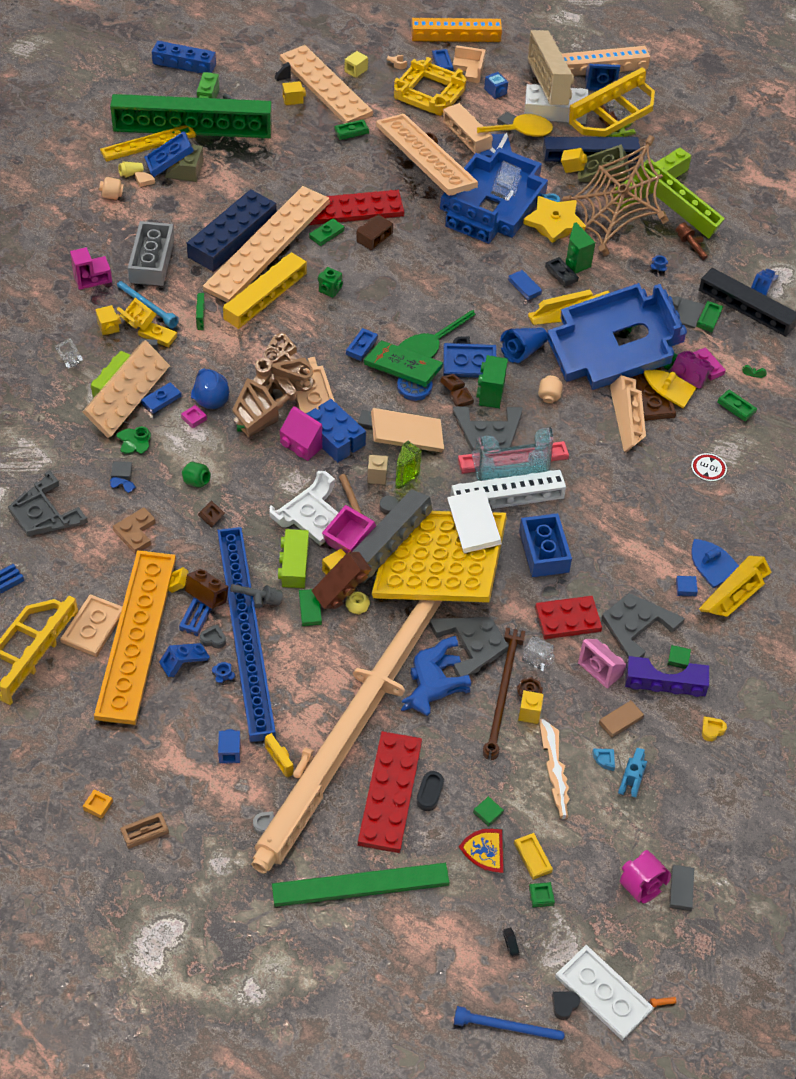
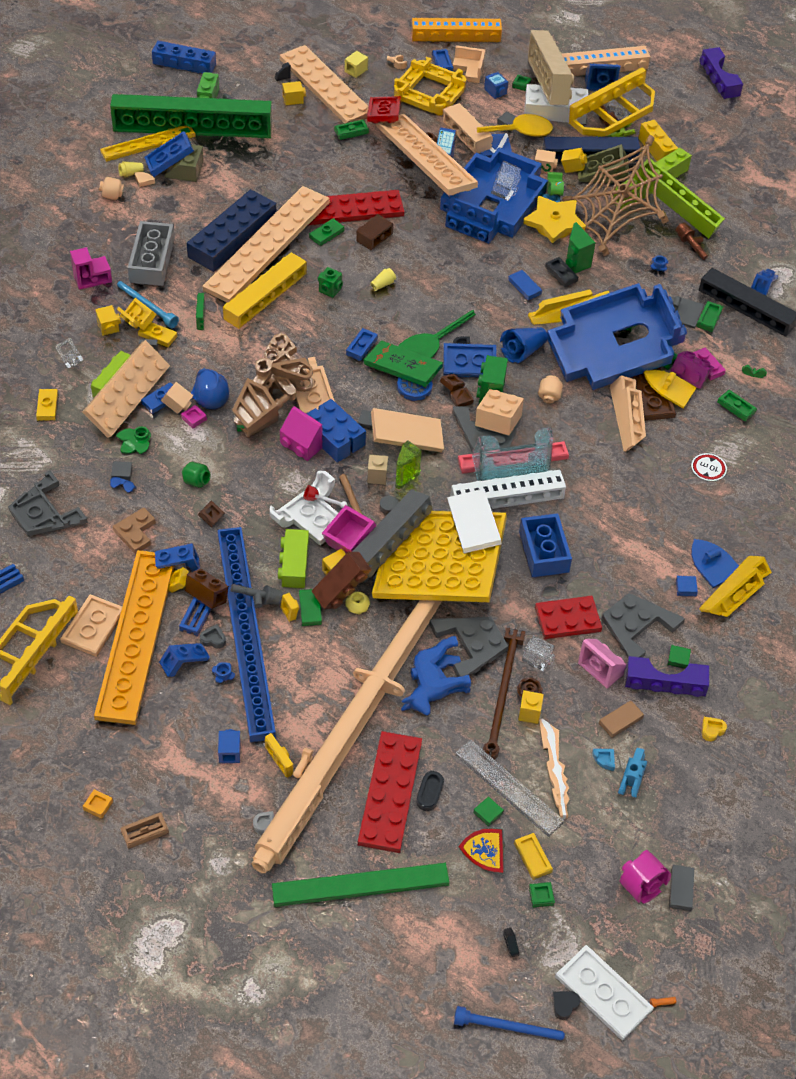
(47, 404): none -> yellow plate
(177, 398): none -> light nougat brick
(178, 555): none -> blue bracket
(289, 607): none -> yellow plate
(312, 494): none -> hinge
(384, 109): none -> red plate
(384, 279): none -> light yellow cone
(446, 140): none -> slope
(499, 412): none -> light nougat brick
(509, 788): none -> clear plate
(521, 82): none -> green tile
(547, 159): none -> light nougat brick
(555, 183): none -> bright green leg
(662, 143): none -> yellow brick
(727, 84): none -> dark purple arch

